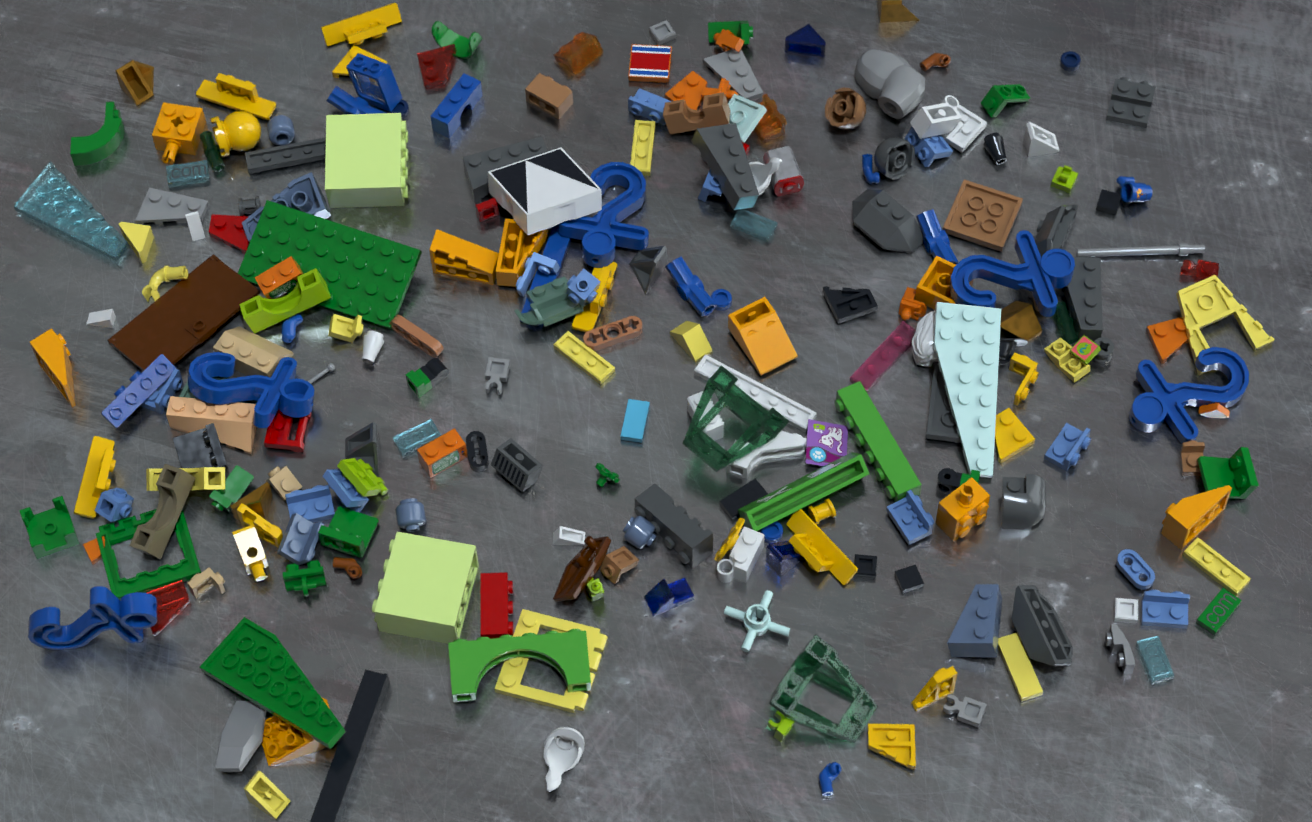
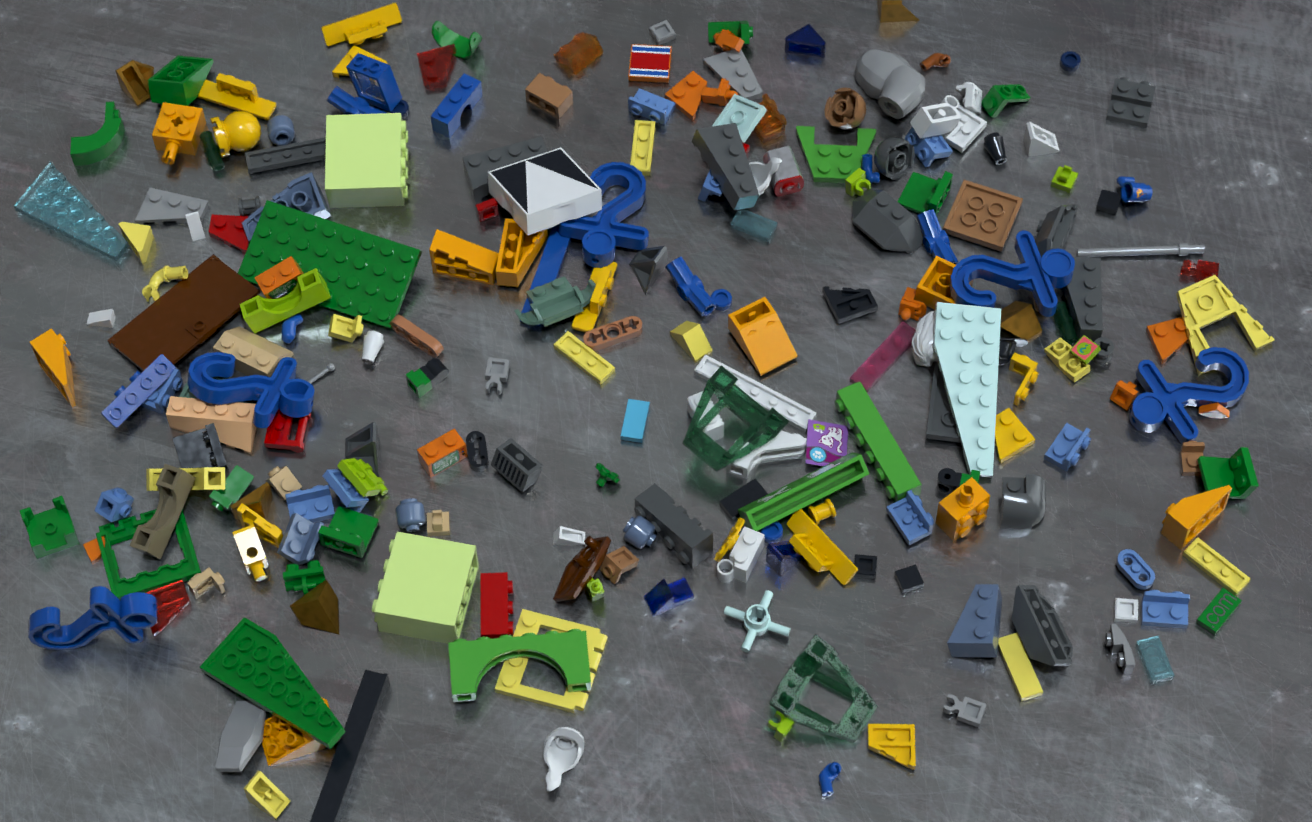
(95, 476): yellow bracket -> none
(179, 80): none -> green slope
(187, 173): clear light blue tile -> none
(318, 608): none -> pearl gold slope
(350, 565): dark orange arm -> none
(416, 437): clear light blue tile -> none
(438, 523): none -> tan tile
(536, 261): light blue bracket -> none
(582, 287): medium blue brick -> none
(681, 118): medium nougat arch -> none
(833, 162): none -> bright green wing
(856, 182): none -> lime tile
(925, 193): none -> green bracket
(937, 687): yellow wing -> none
(972, 96): none -> white bracket
(1124, 394): none -> orange tile

